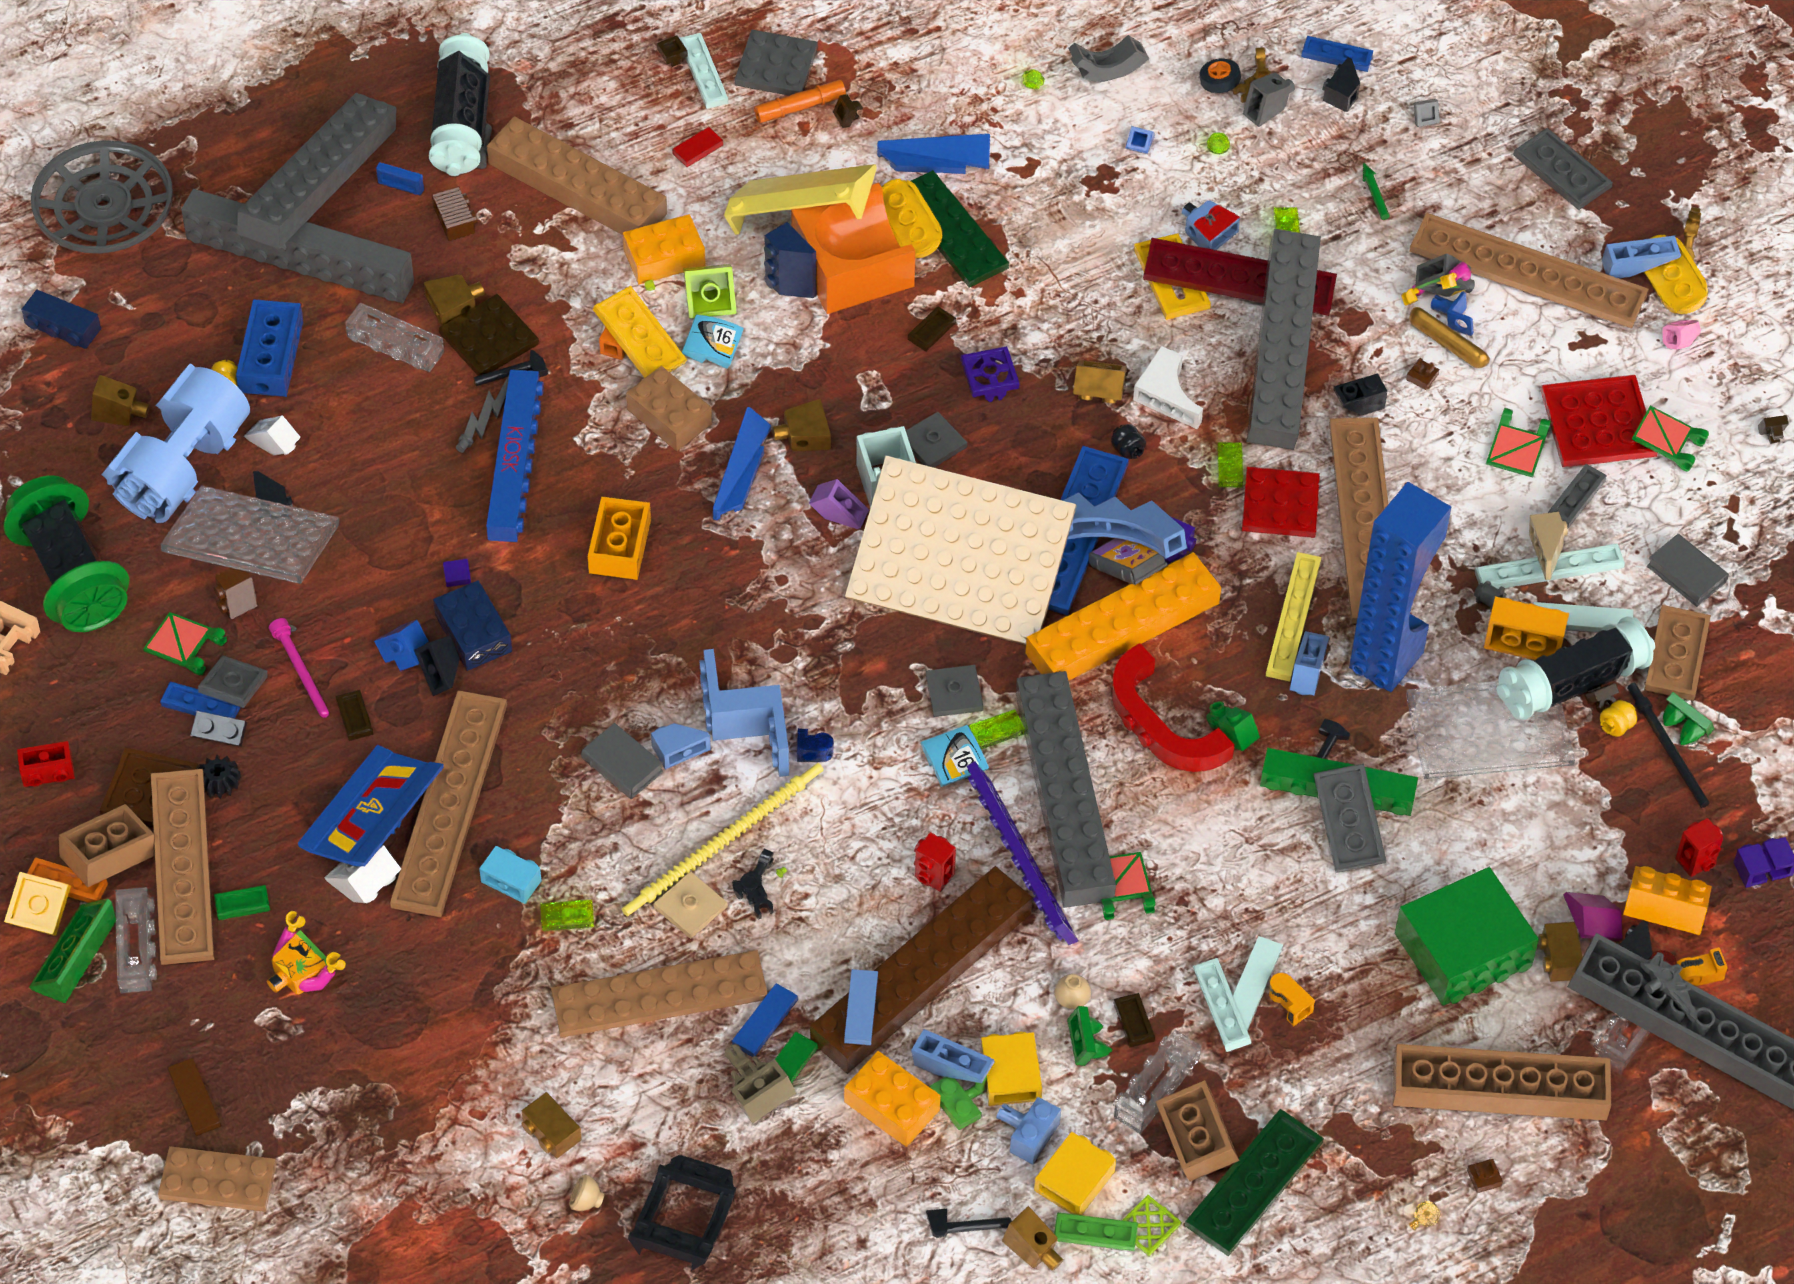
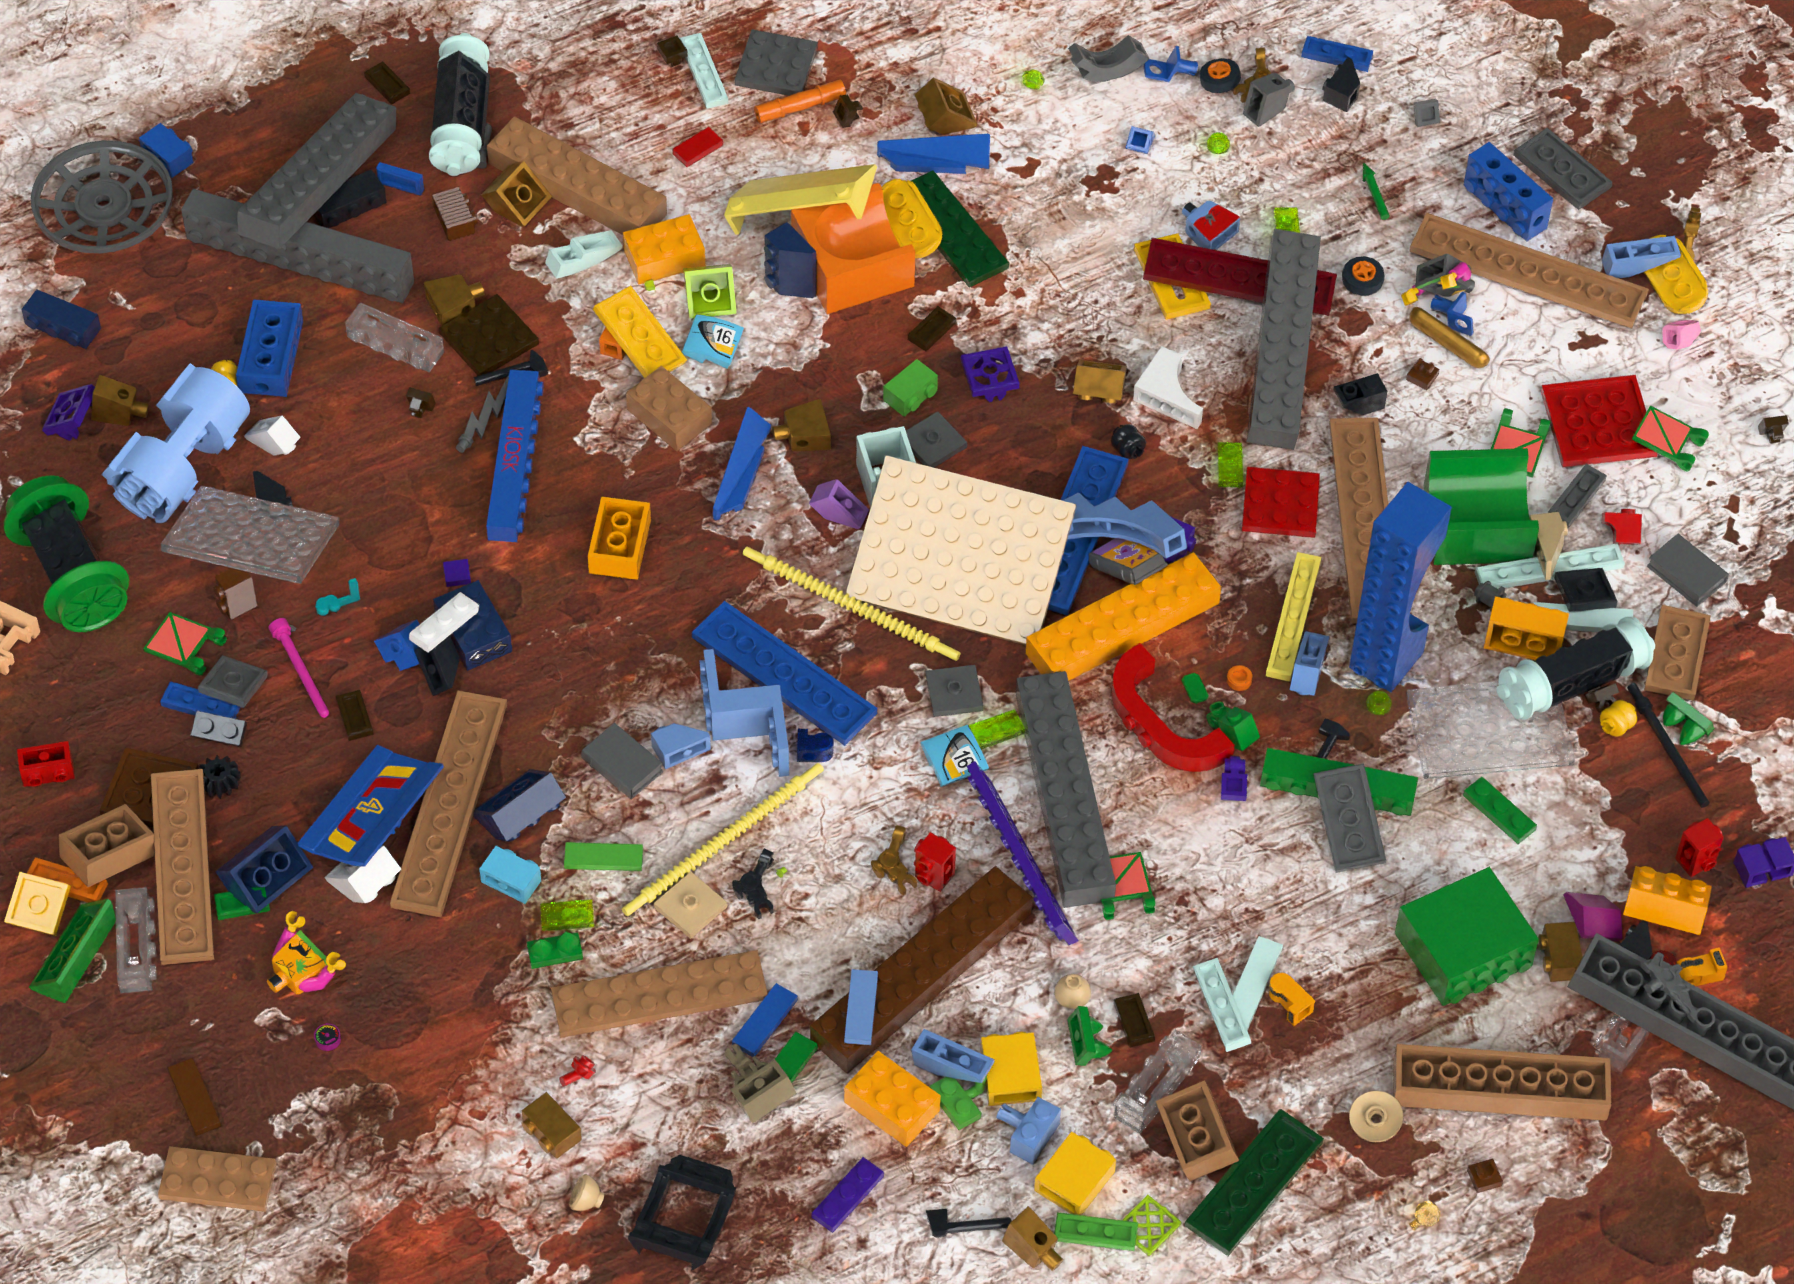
(79, 400): none -> dark purple piece
(168, 148): none -> blue brick
(267, 862): none -> dark blue slope
(327, 1037): none -> tile
(334, 604): none -> teal piece
(352, 199): none -> black brick
(387, 82): none -> dark brown tile
(419, 402): none -> dark brown tile
(444, 622): none -> white plate
(517, 194): none -> pearl gold slope
(519, 804): none -> slope
(555, 950): none -> green tile
(582, 253): none -> light aqua slope
(583, 1068): none -> red plate
(603, 856): none -> bright green tile
(773, 662): none -> blue plate
(847, 1194): none -> dark purple plate
(890, 863): none -> pearl gold piece
(910, 388): none -> bright green brick
(931, 643): none -> light yellow hose
(944, 108): none -> pearl gold slope
(1170, 67): none -> blue bracket
(1195, 688): none -> green piece
(1234, 780): none -> dark purple plate
(1239, 678): none -> orange tile
(1363, 276): none -> black wheel
(1373, 1105): none -> tan dish
(1378, 697): none -> clear neon green plate
(1487, 502): none -> green piece
(1500, 810): none -> green plate
(1508, 191): none -> blue brick
(1585, 589): none -> black plate
(1624, 526): none -> red brick

